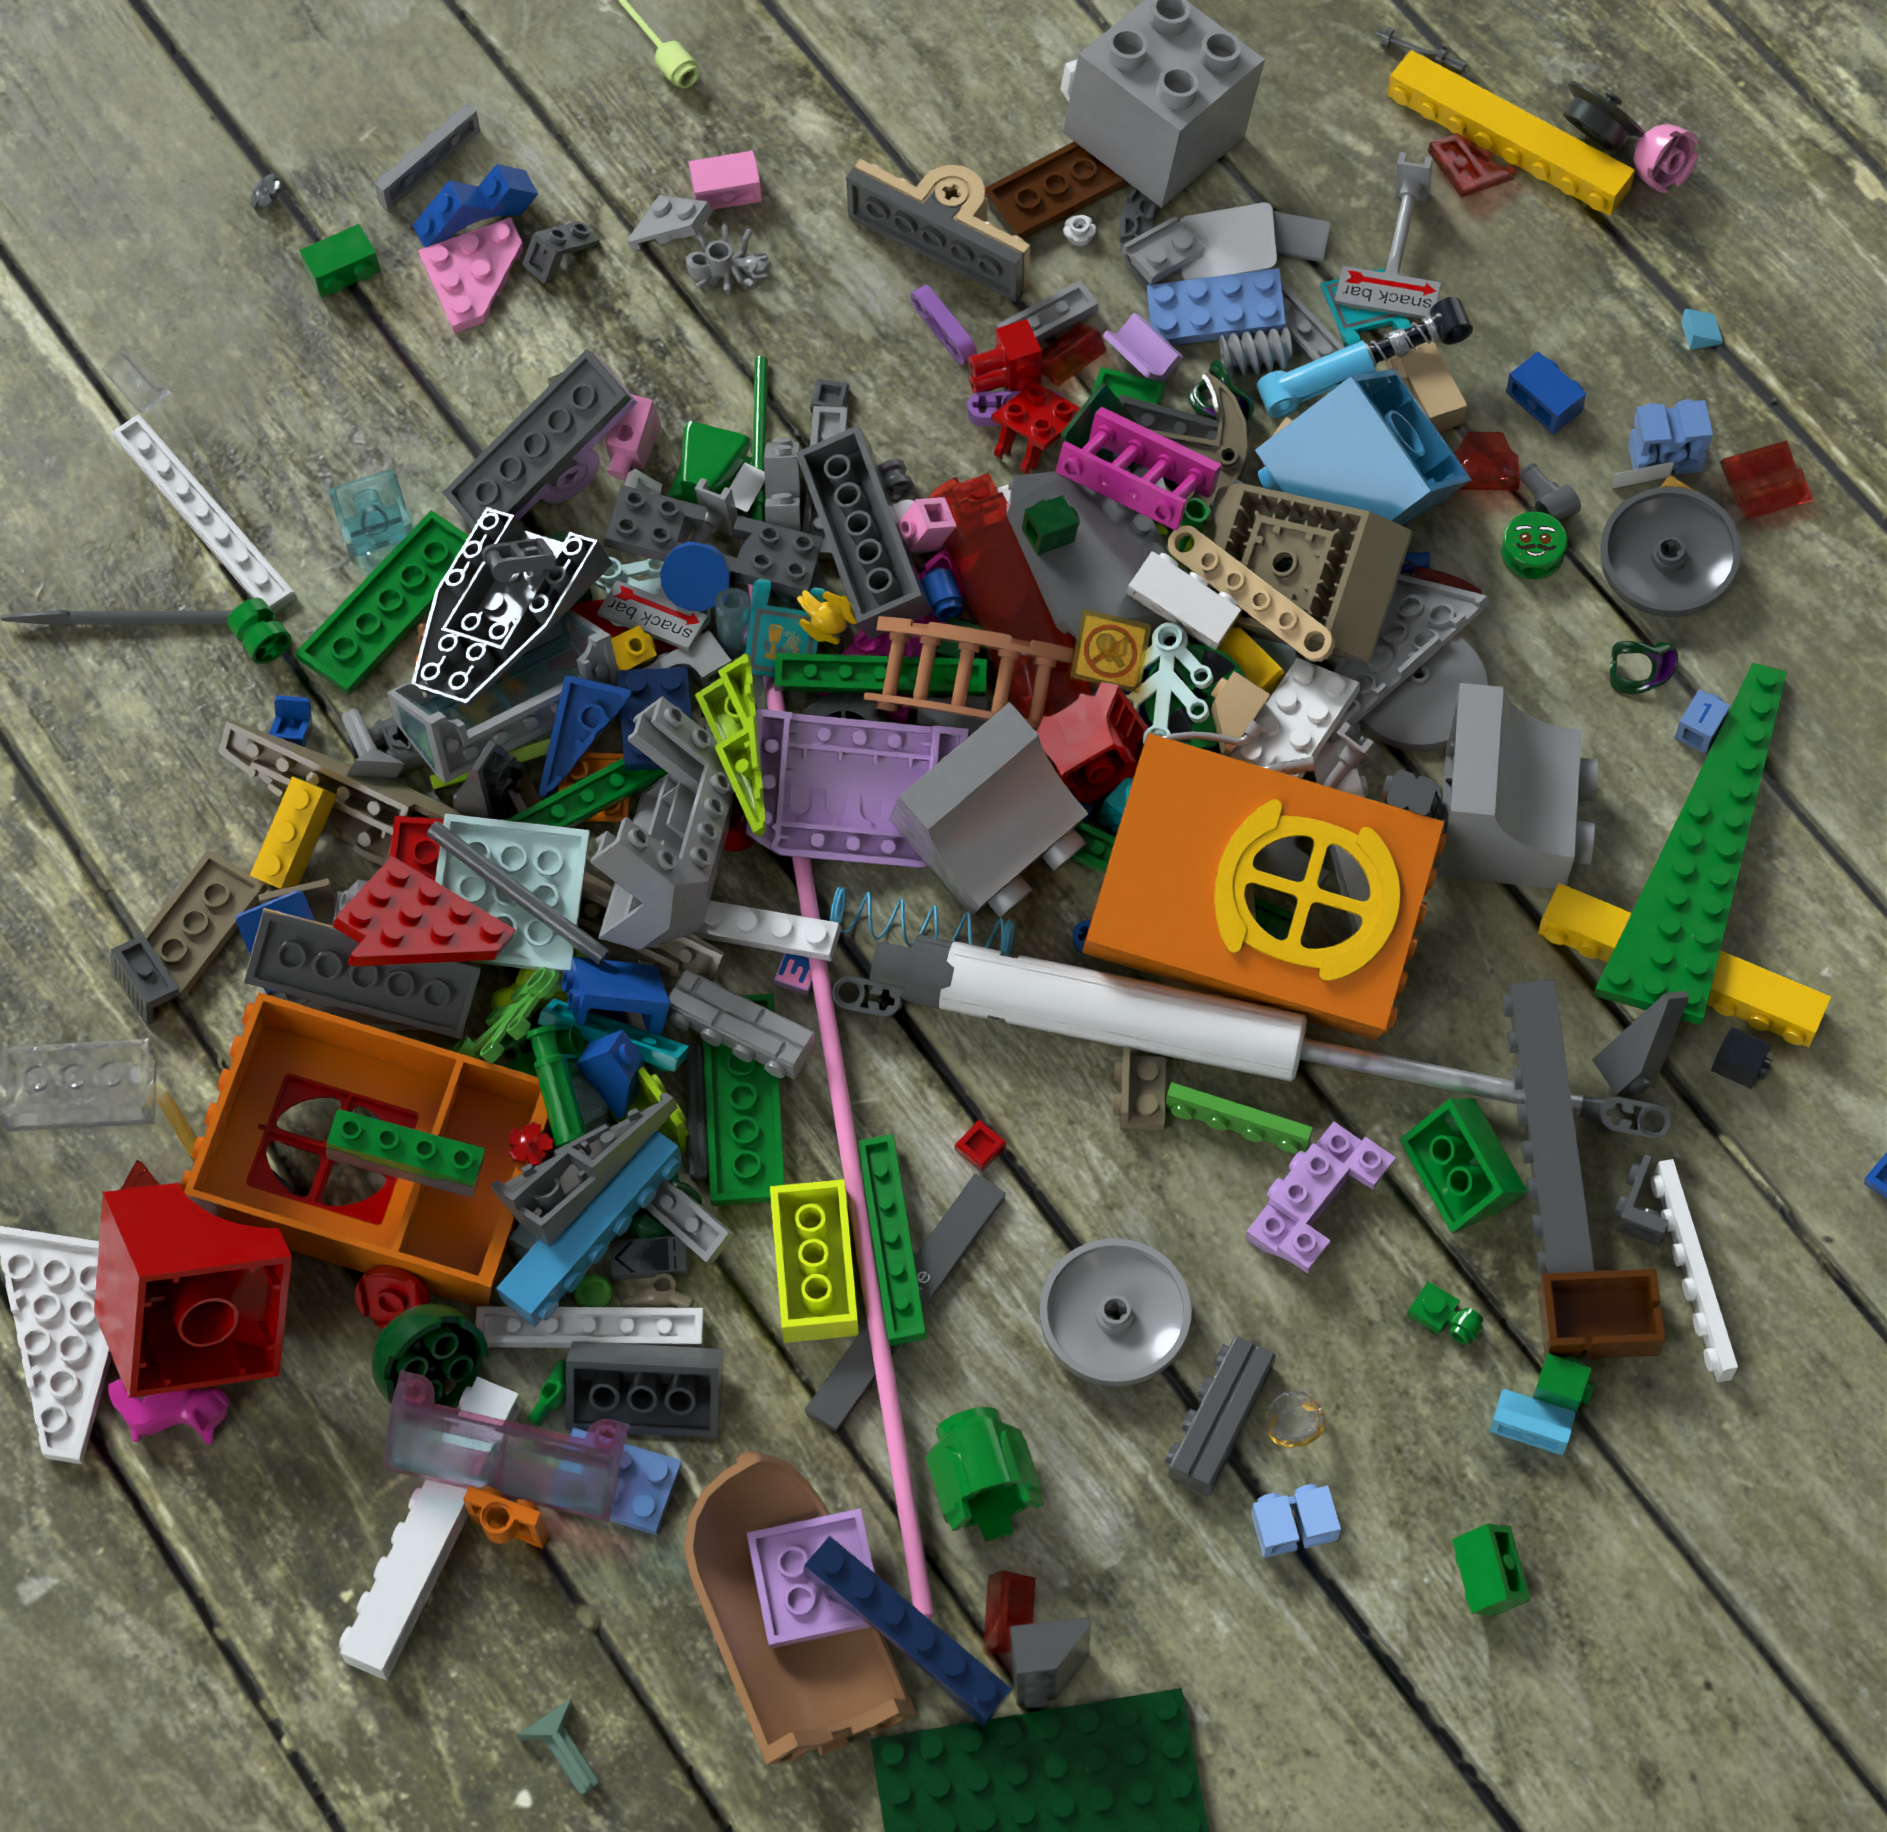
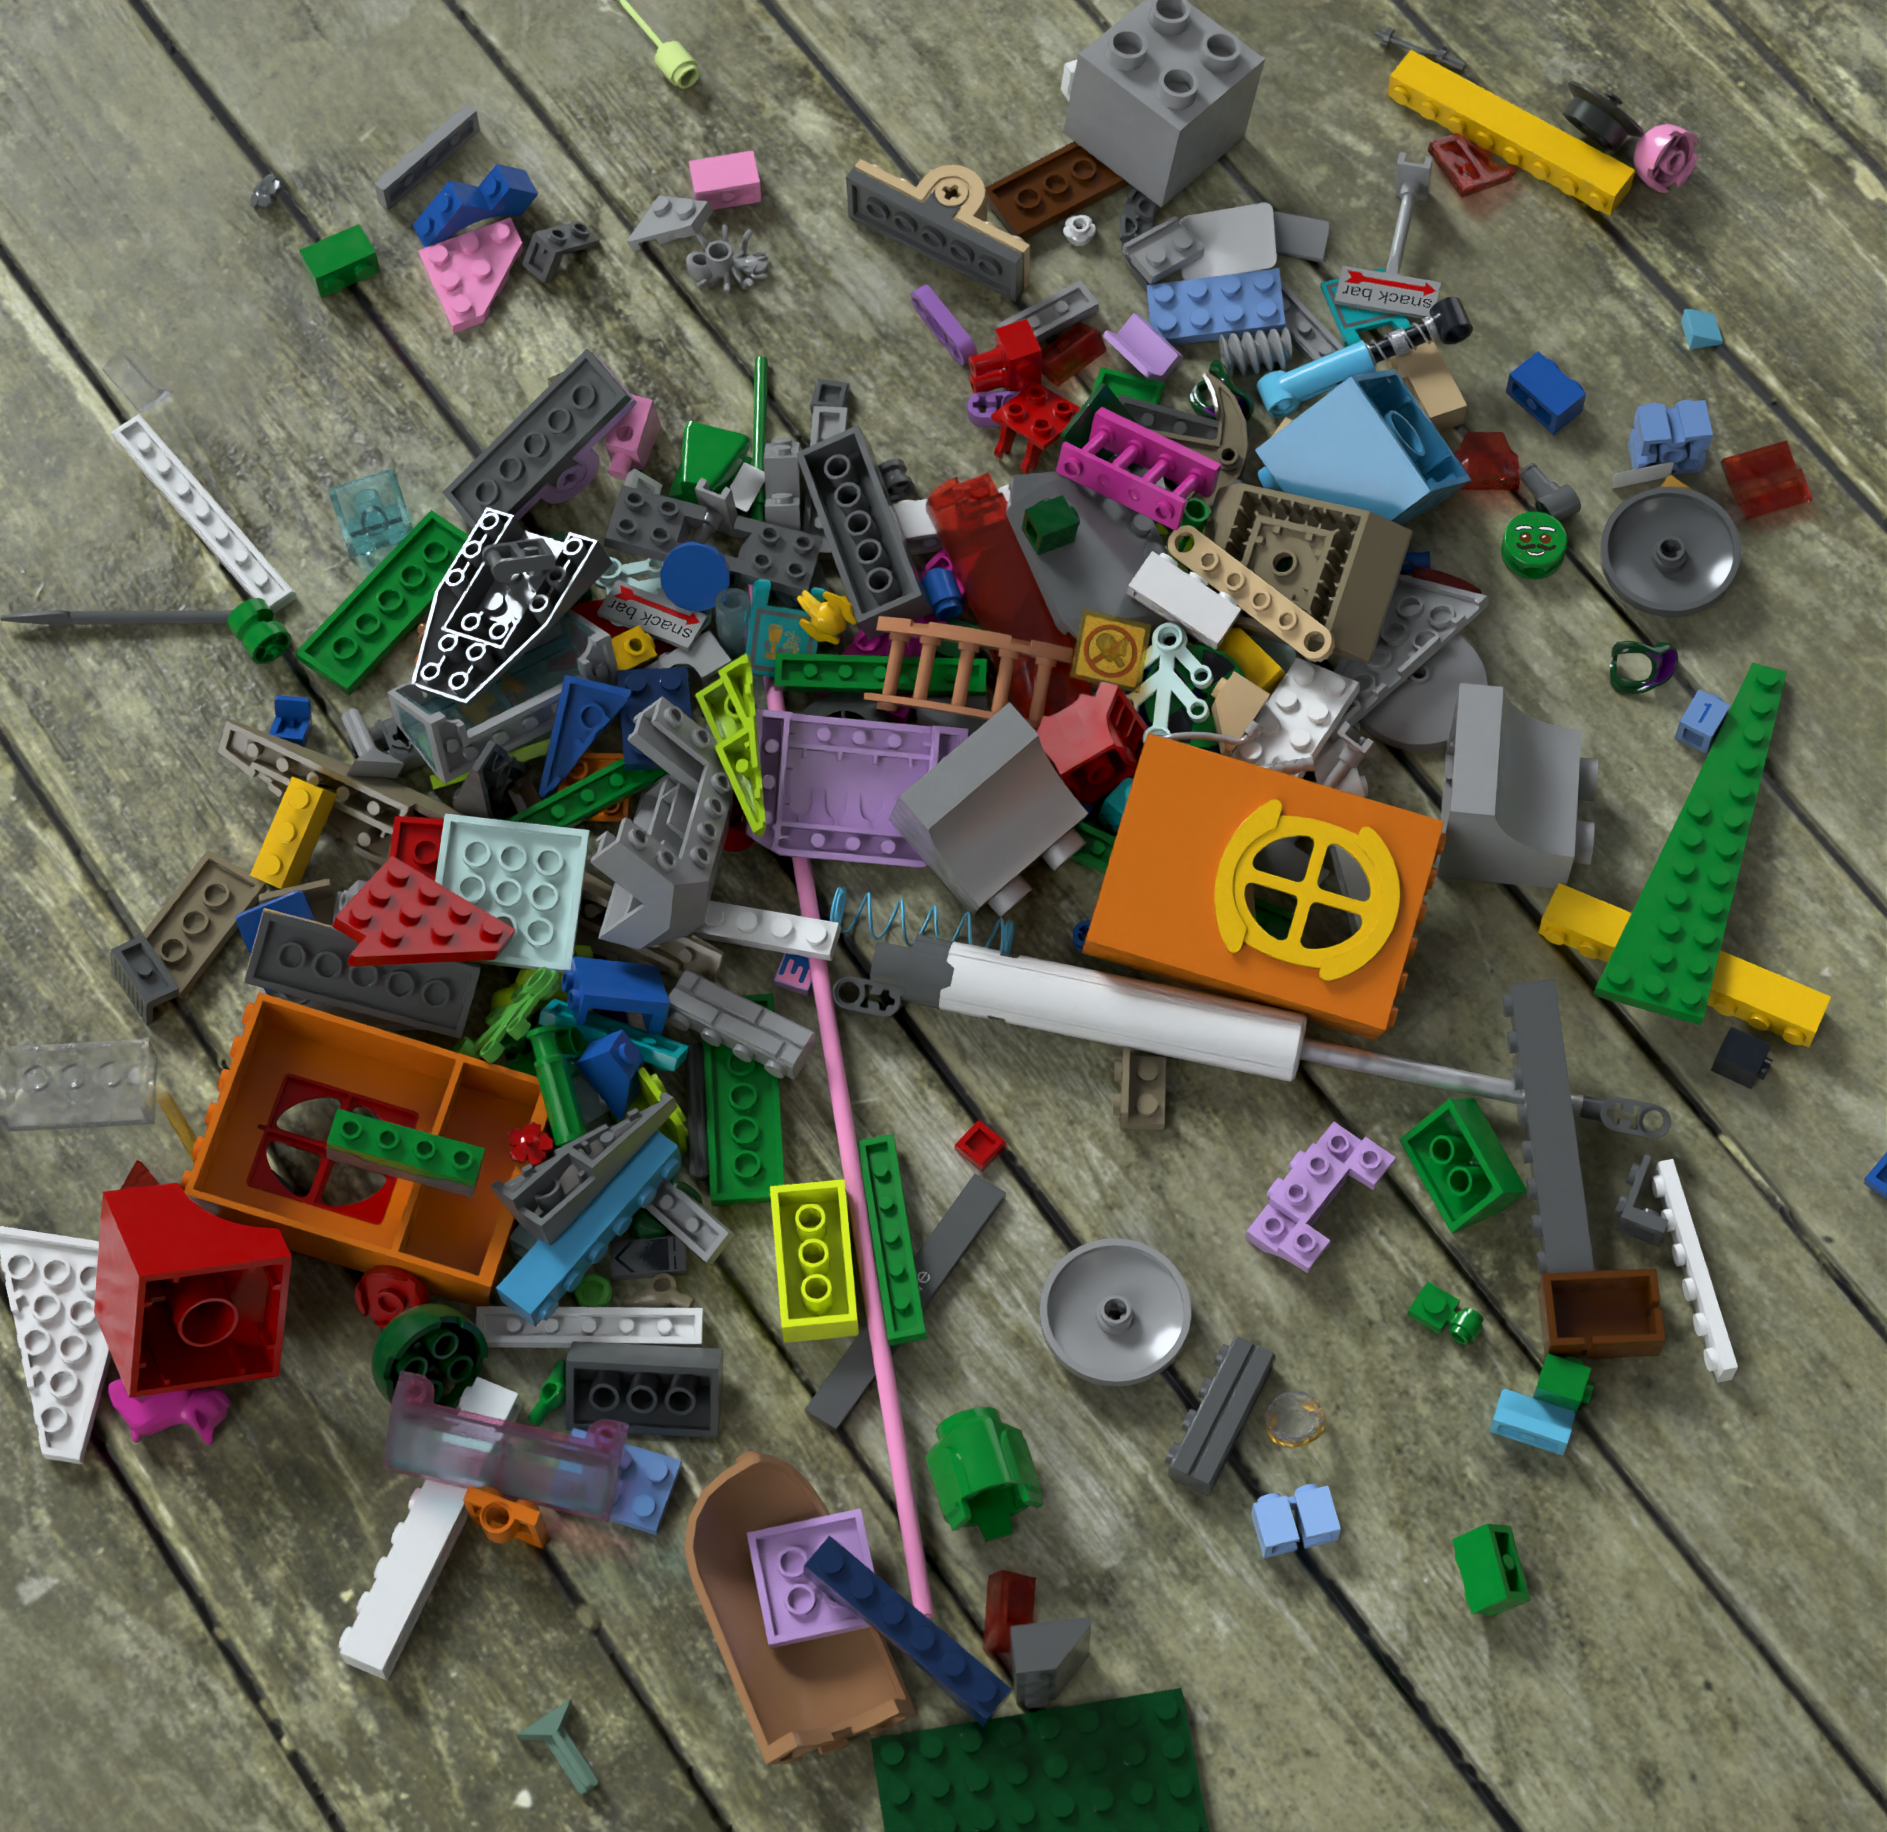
(518, 893): dark grey piece -> none
(927, 524): bright pink brick -> none
(1250, 1122): bright green plate -> none
(1412, 793): dark grey brick -> none
(1642, 1047): dark grey slope -> none

